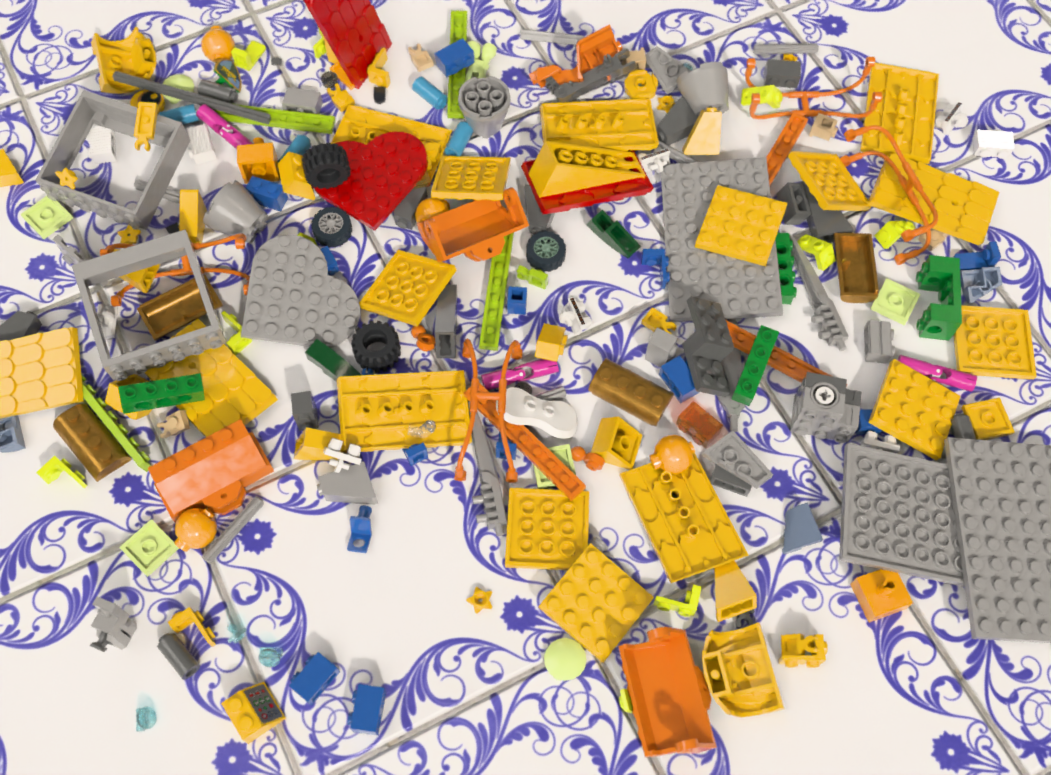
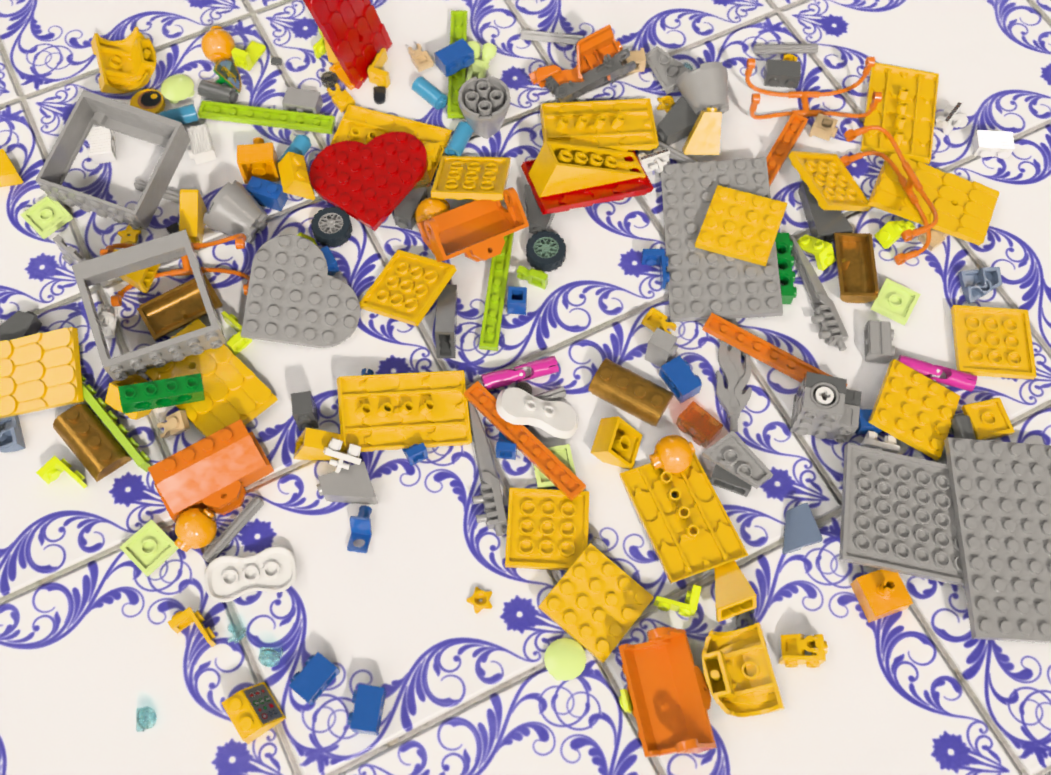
(67, 178): yellow plate -> none
(111, 625): light grey plate -> none
(145, 124): yellow plate -> none
(178, 655): dark grey brick -> none
(191, 97): dark grey axle -> none
(221, 126): dark pink piece -> none
(234, 576): none -> white plate
(326, 165): black tyre -> none
(329, 361): dark green slope -> none
(376, 333): black tyre -> none
(422, 431): clear arm -> none
(424, 341): orange plate -> none
(468, 352): orange bar -> none
(551, 342): yellow brick -> none
(572, 315): white hips -> none
(592, 460): orange plate -> none
(613, 234): dark green slope -> none
(636, 92): yellow plate -> none
(708, 347): dark grey bracket -> none
(755, 365): green brick -> none
(768, 94): neon yellow bracket -> none
(797, 203): dark grey brick -> none
(942, 276): green plate -> none
(979, 260): blue bracket -> none

